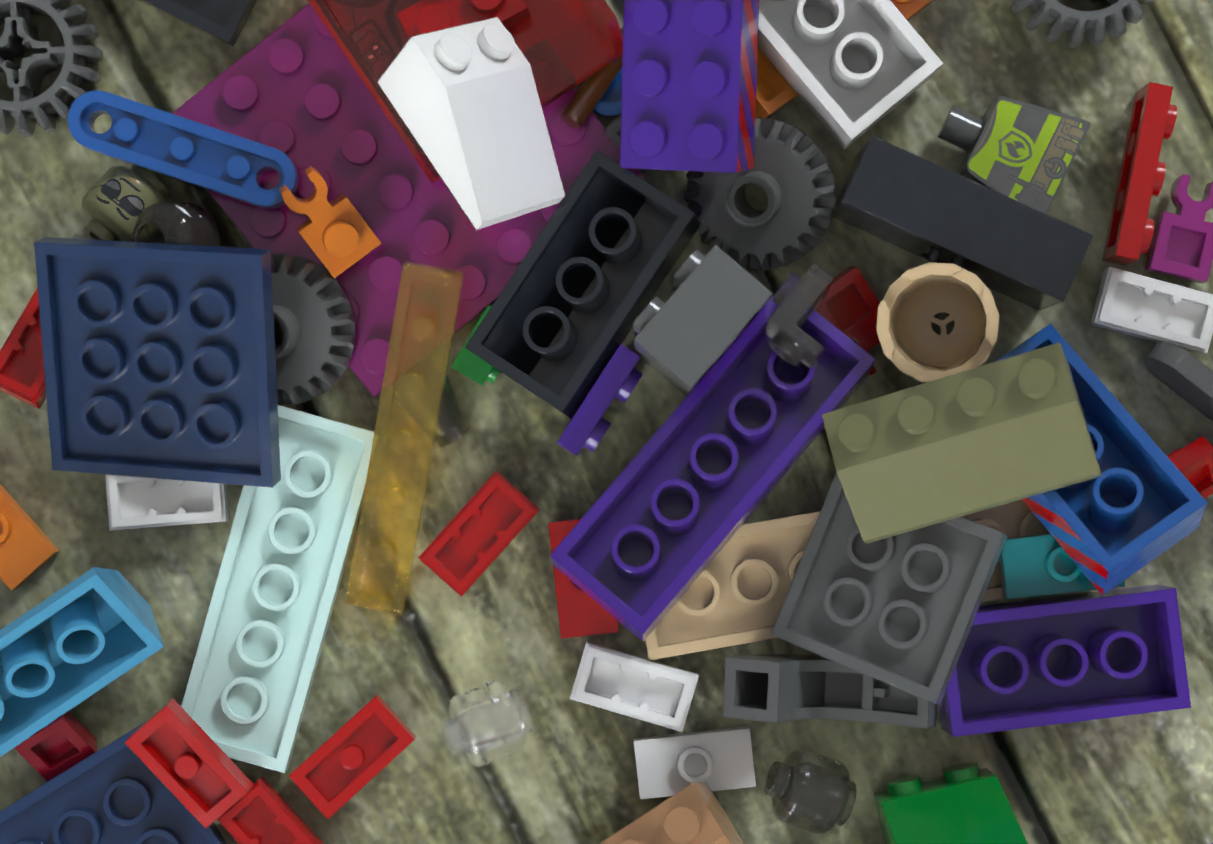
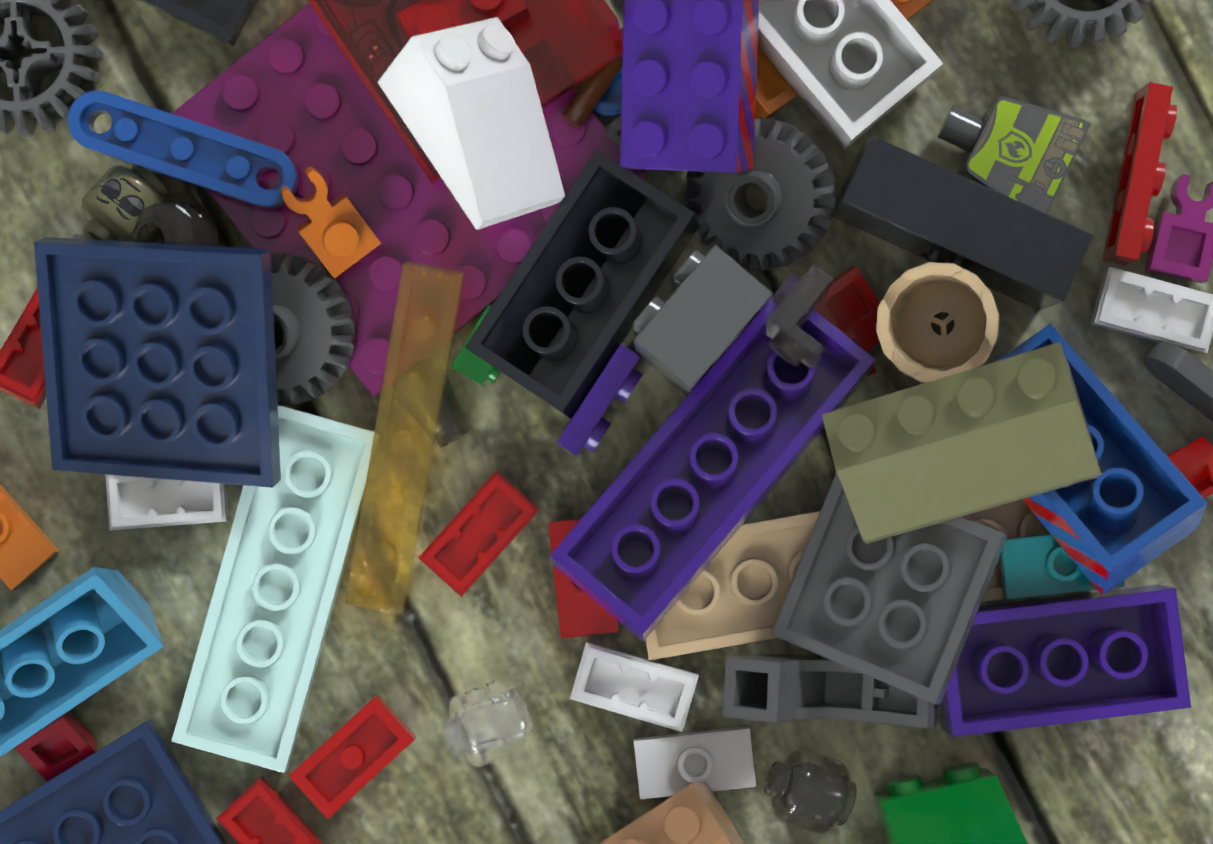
(189, 763): red plate -> none

